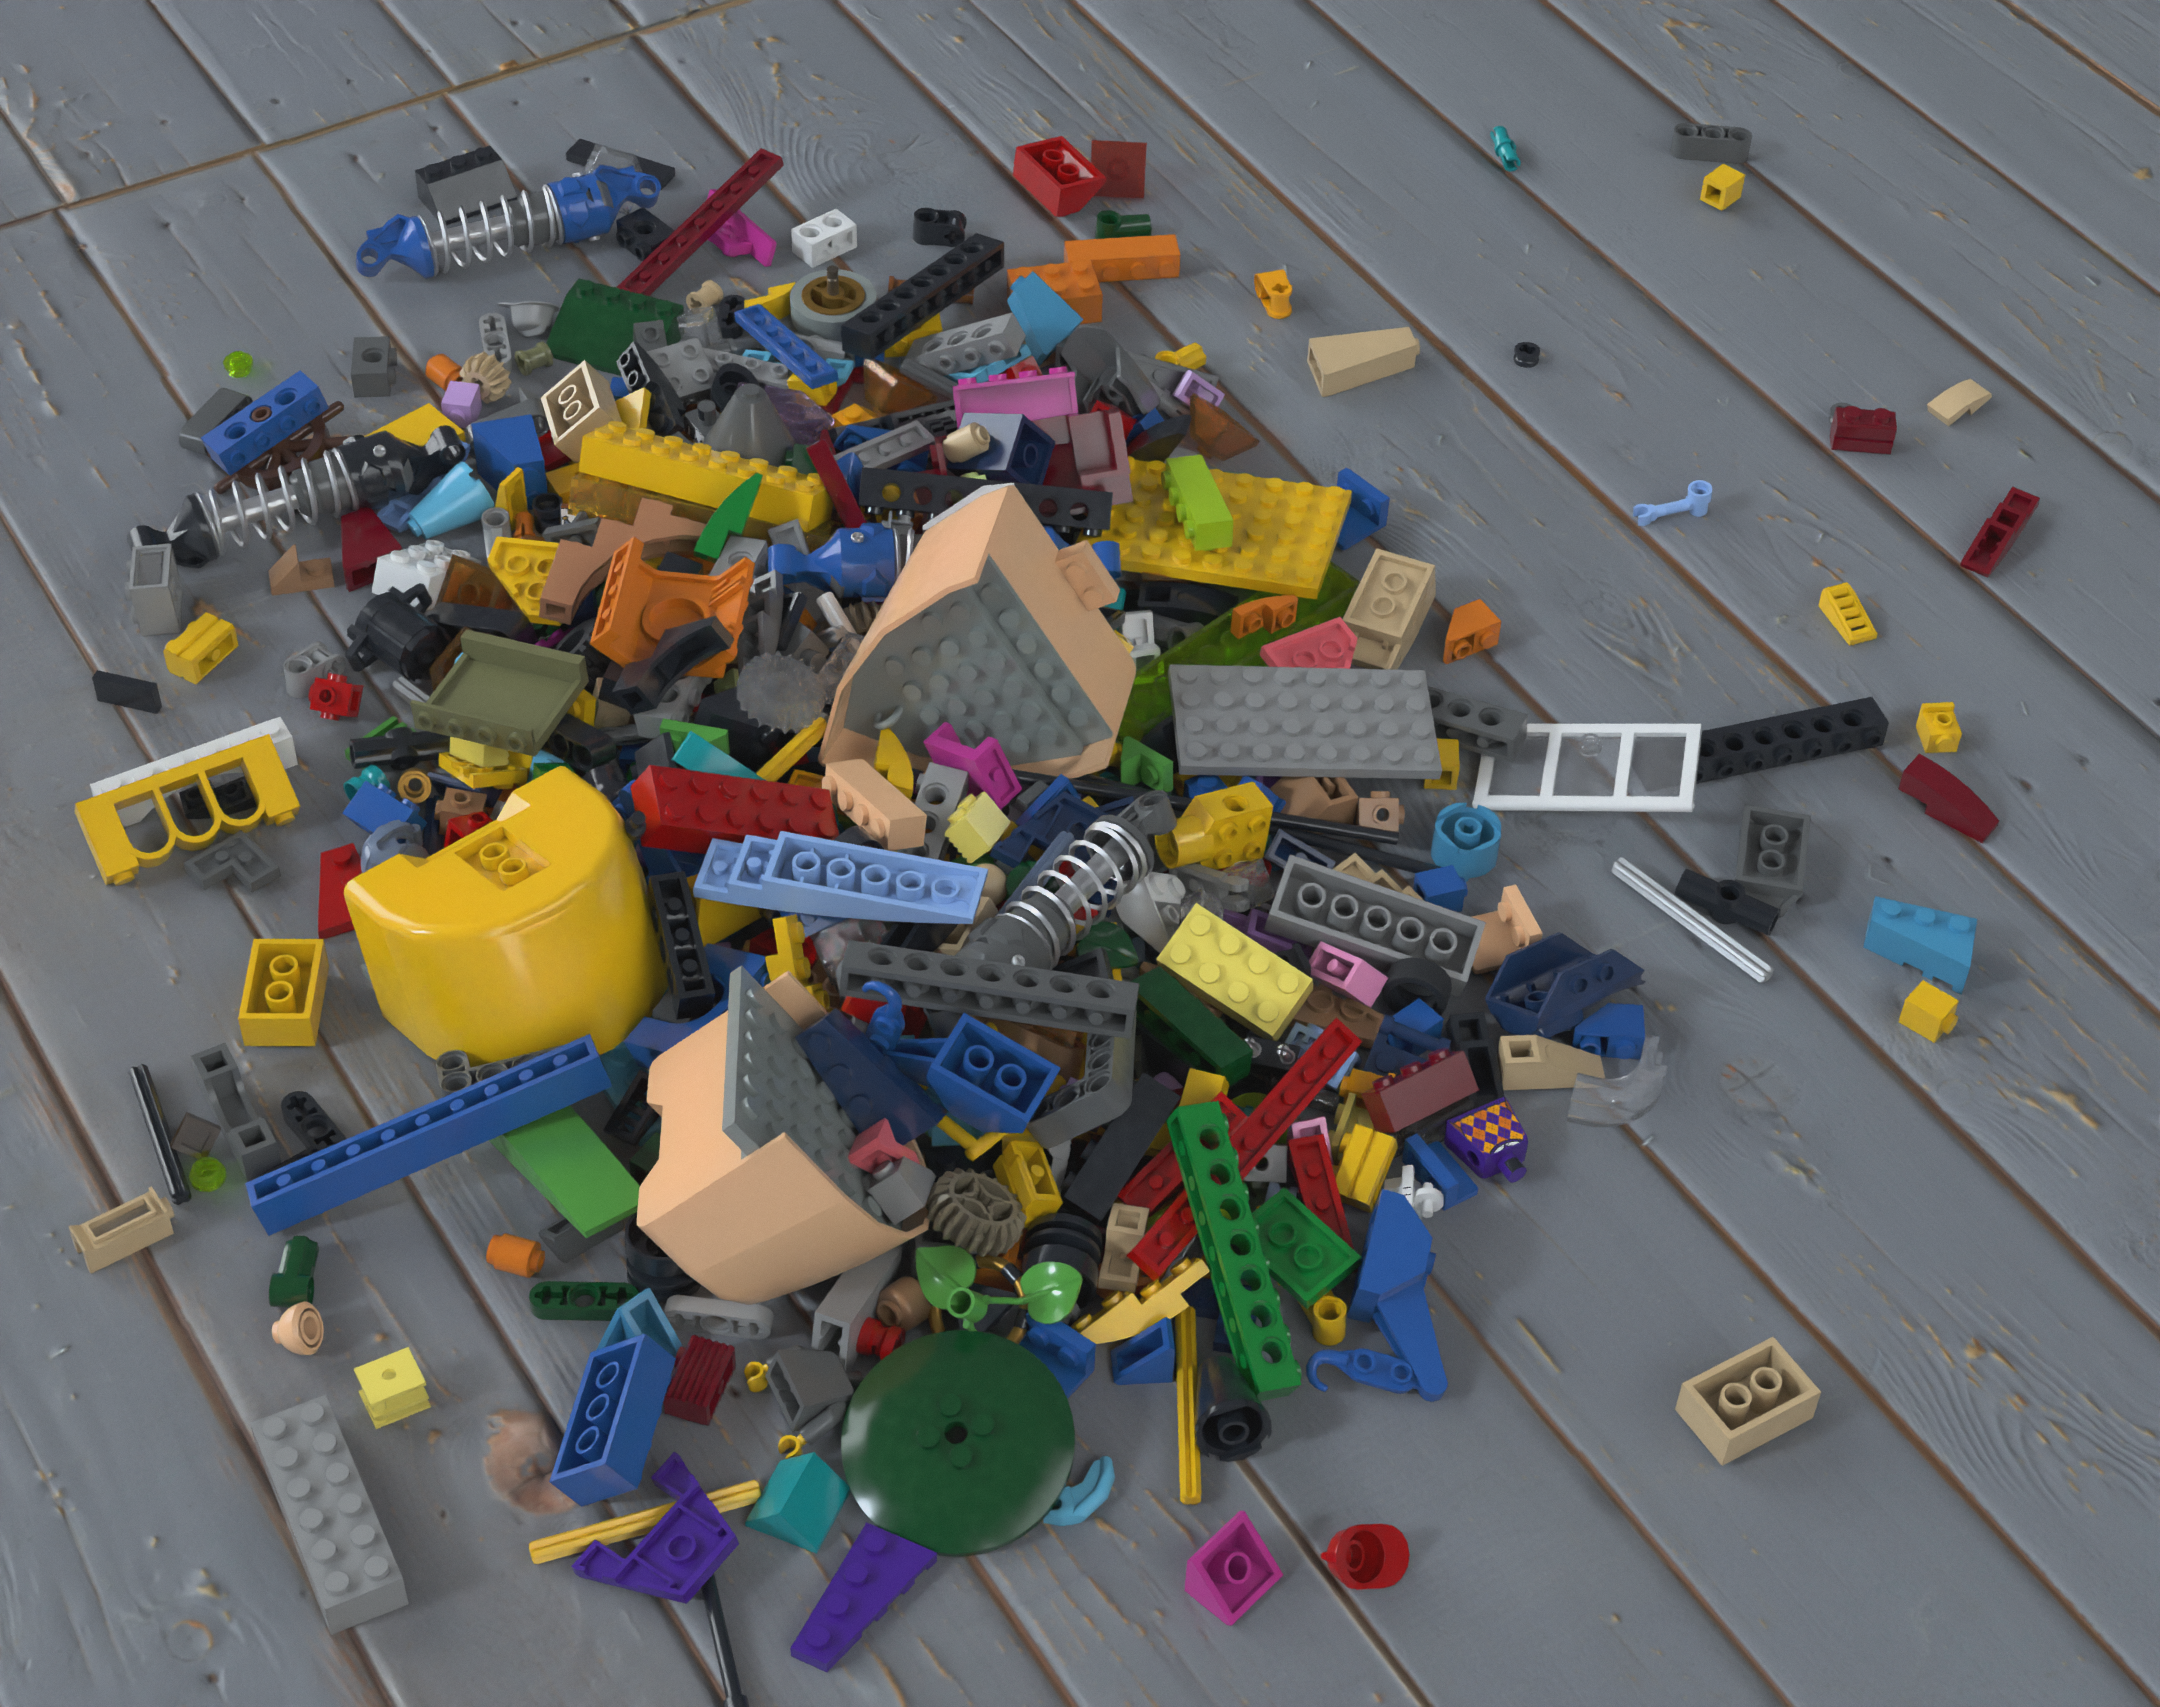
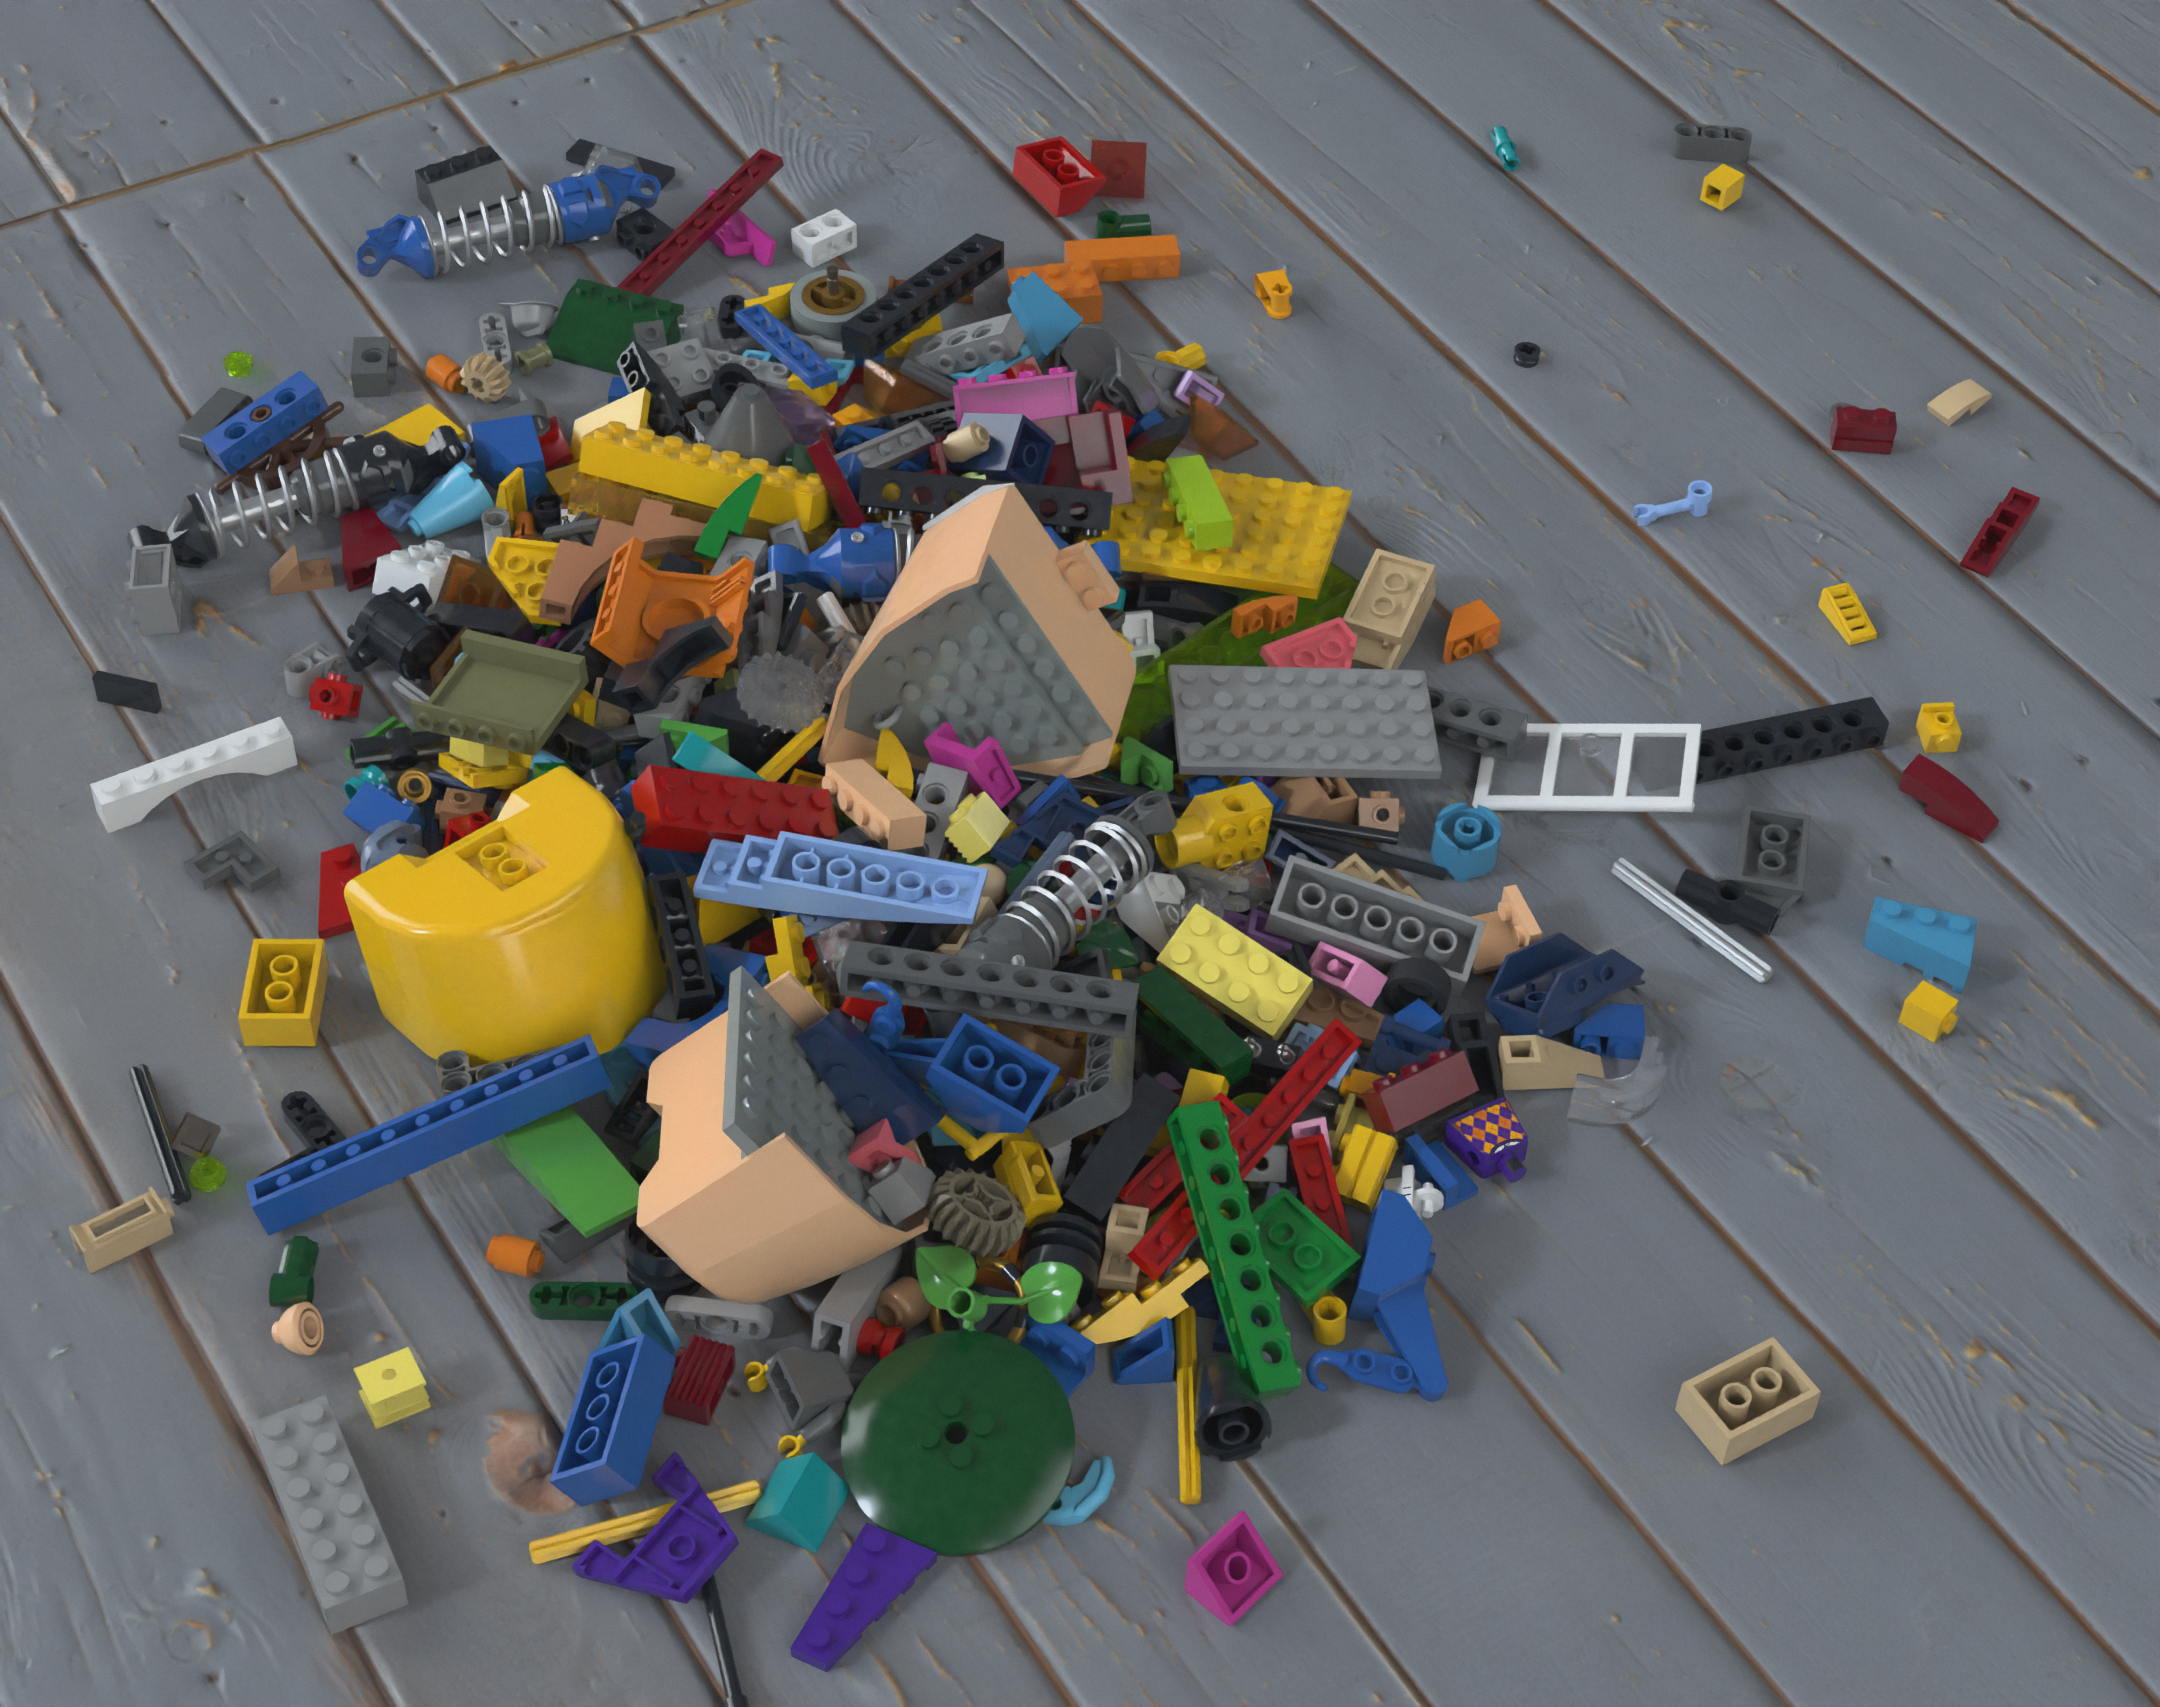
(121, 861): yellow fence -> none
(200, 647): yellow brick -> none
(230, 1104): dark grey arch -> none
(231, 797): black slope -> none
(462, 403): lavender brick -> none
(578, 407): tan brick -> none
(705, 297): tan bush -> none
(936, 227): black piece -> none
(1360, 358): tan slope -> none
(1366, 511): blue bracket -> none
(1368, 1556): red piece -> none
(1441, 887): blue brick -> none
(1450, 766): yellow brick -> none

